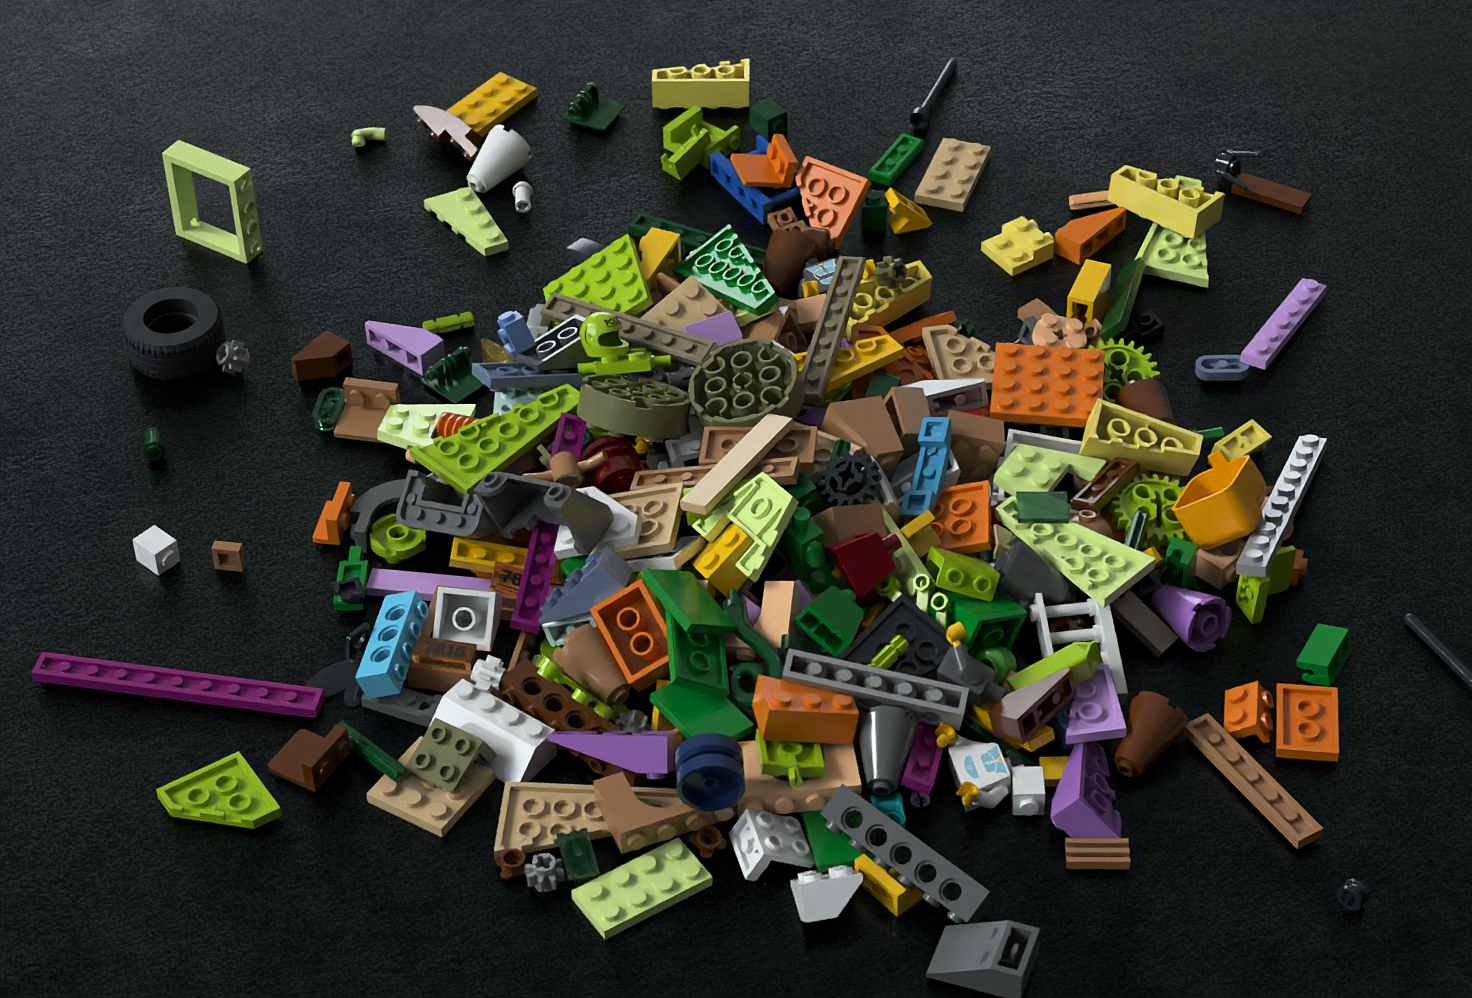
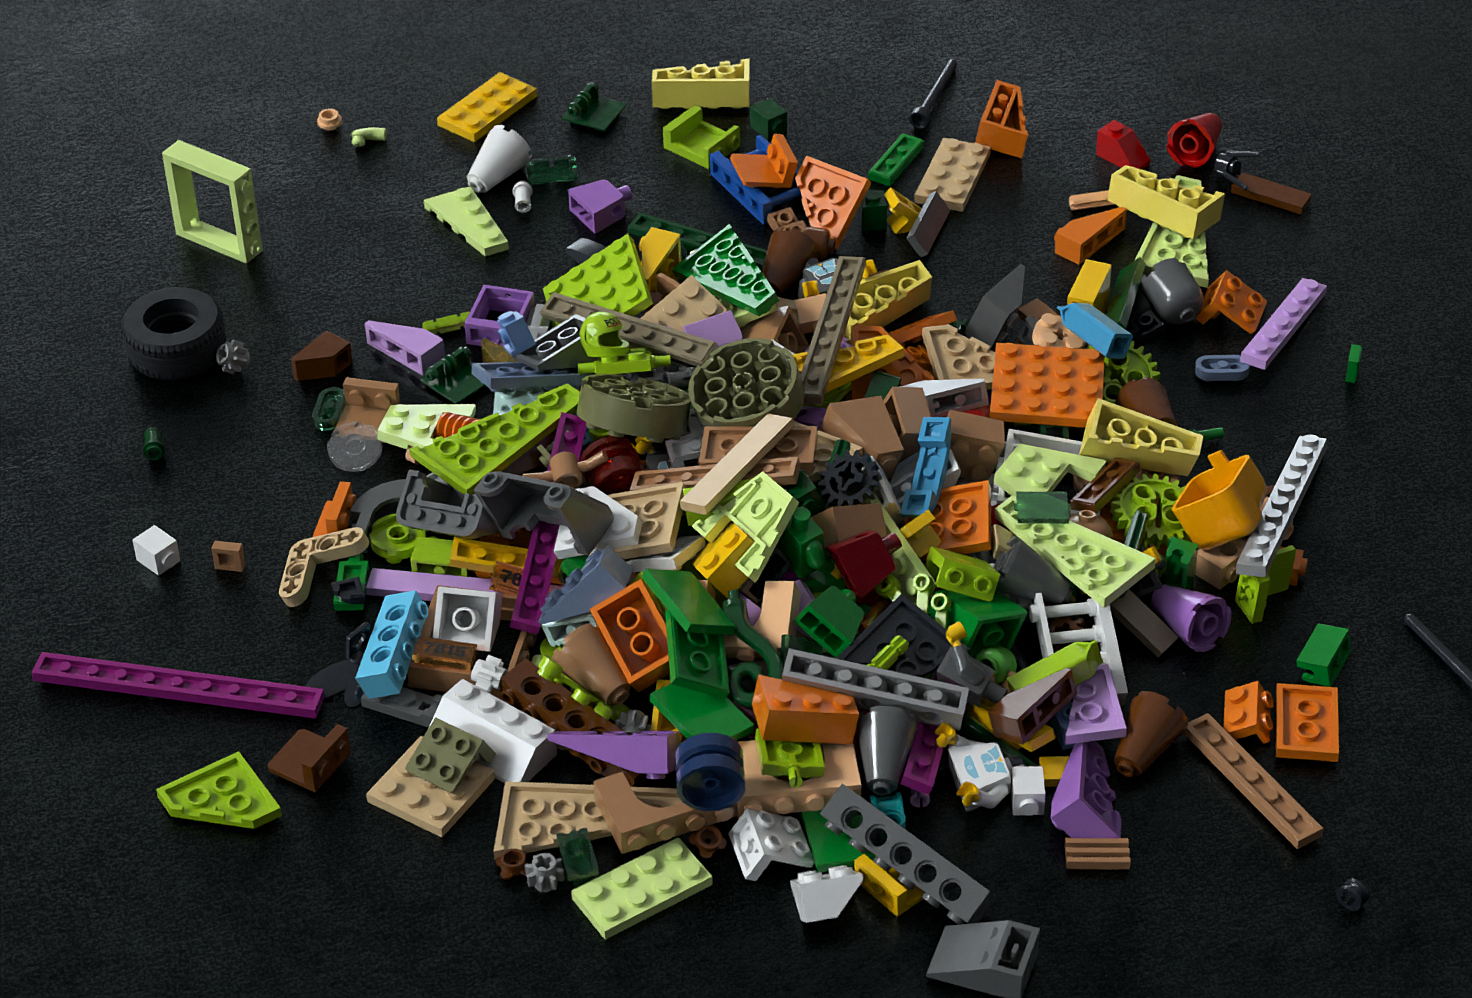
(315, 551): none -> tan beam
(329, 119): none -> light nougat plate
(354, 446): none -> clear tile
(375, 755): dark green axle -> none
(433, 557): none -> lime brick
(450, 129): slope -> none
(495, 299): none -> medium lavender window
(541, 172): none -> clear green hinge
(599, 203): none -> medium lavender torso
(688, 155): lime hinge -> none
(891, 272): olive gear -> none
(928, 224): none -> dark grey tile
(998, 310): none -> dark grey slope
(1003, 121): none -> orange wedge
(1019, 246): light yellow plate -> none
(1096, 329): none -> dark azure piece
(1121, 146): none -> red slope
(1172, 292): none -> dark grey cylinder
(1194, 139): none -> red cone
(1234, 300): none -> orange bracket
(1243, 441): light yellow hinge -> none
(1353, 363): none -> green tile

